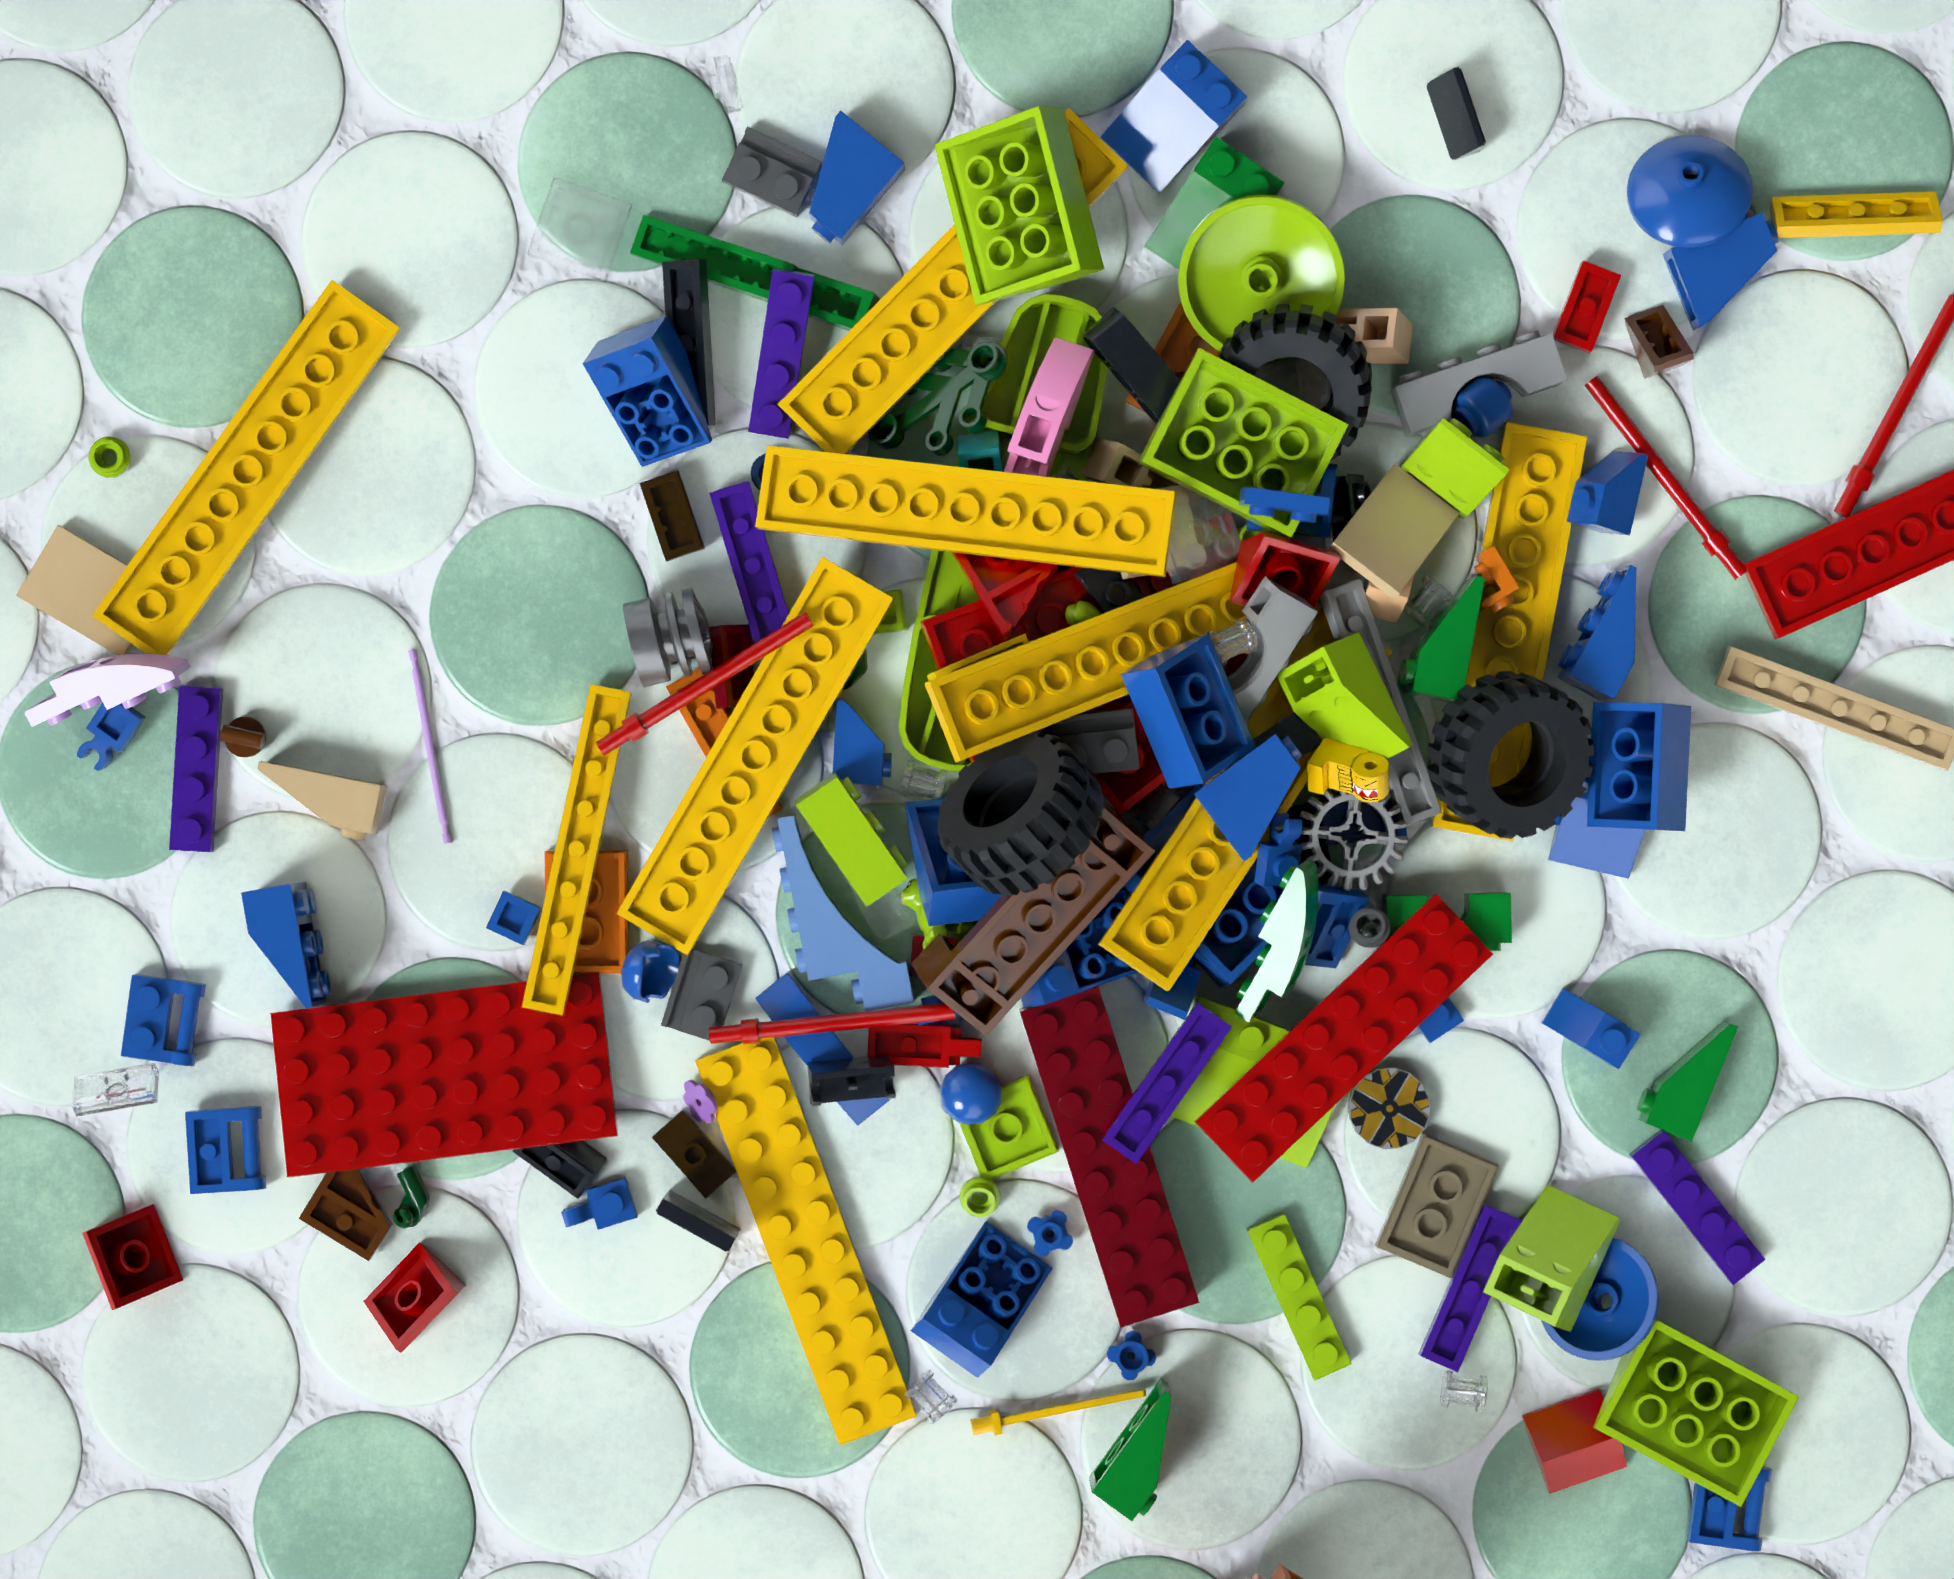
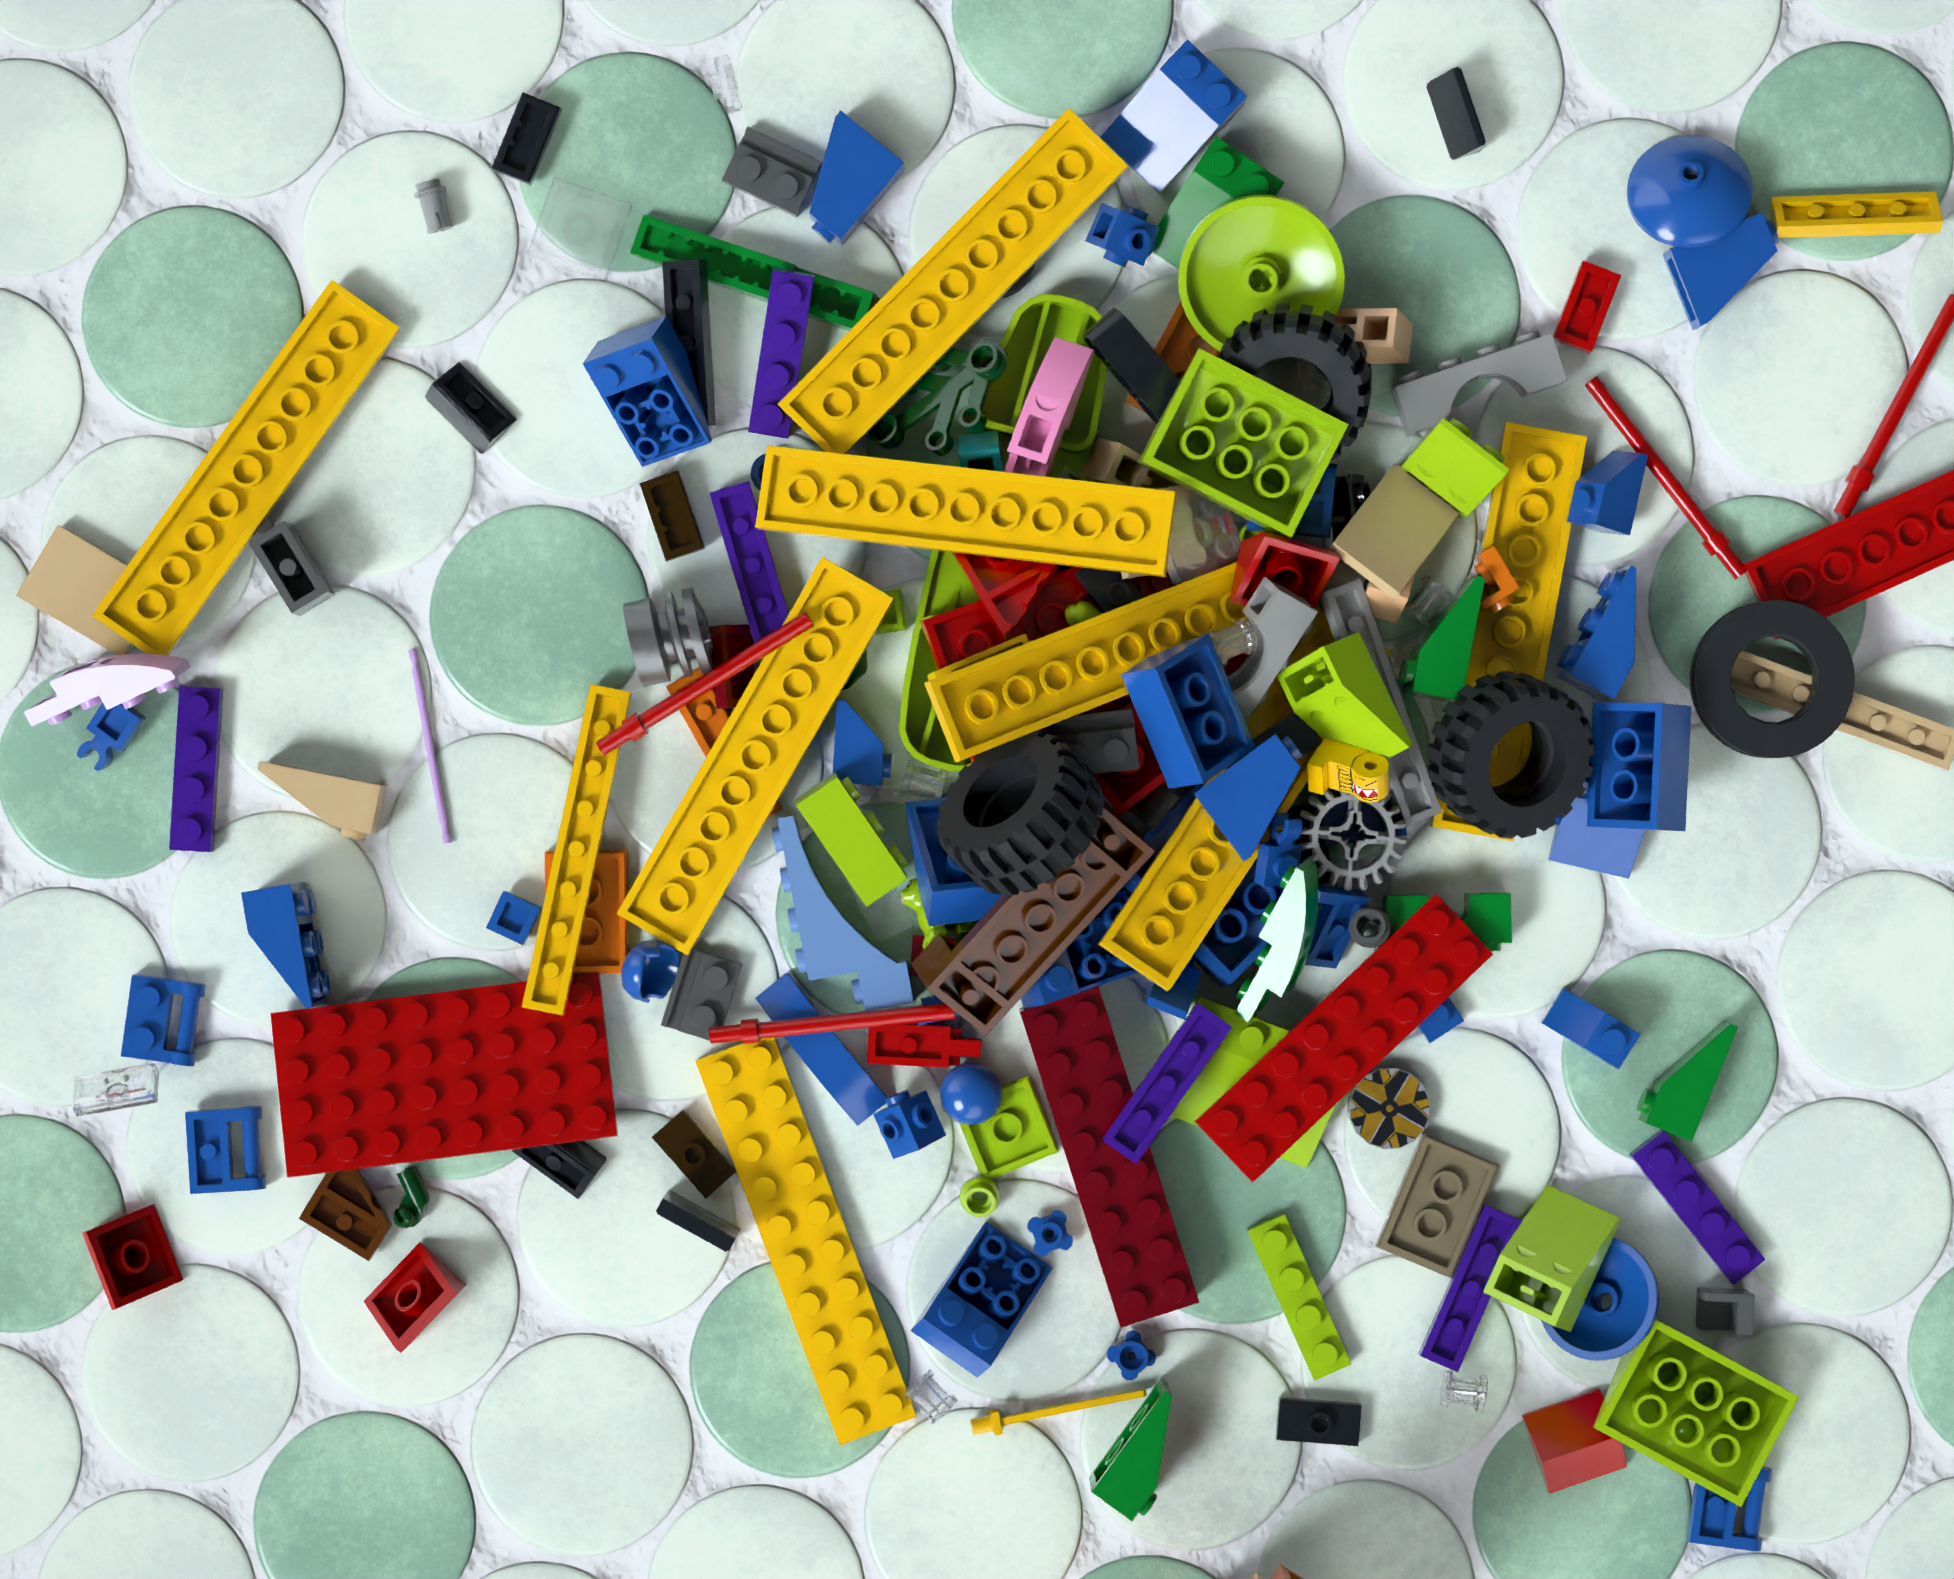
(97, 454): lime plate -> none
(244, 736): reddish brown plate -> none
(292, 568): none -> dark grey brick
(432, 204): none -> light grey pin
(469, 407): none -> black slope
(526, 138): none -> black plate
(607, 1204): blue plate -> none
(700, 1100): medium lavender plant -> none
(851, 1079): black hinge -> none
(909, 1123): none -> blue brick
(1019, 205): lime slope -> none
(1123, 234): none -> blue brick
(1302, 506): blue plate -> none
(1318, 1421): none -> black plate
(1483, 406): blue head -> none
(1657, 341): reddish brown slope -> none
(1725, 1310): none -> dark grey panel
(1831, 679): none -> black tyre

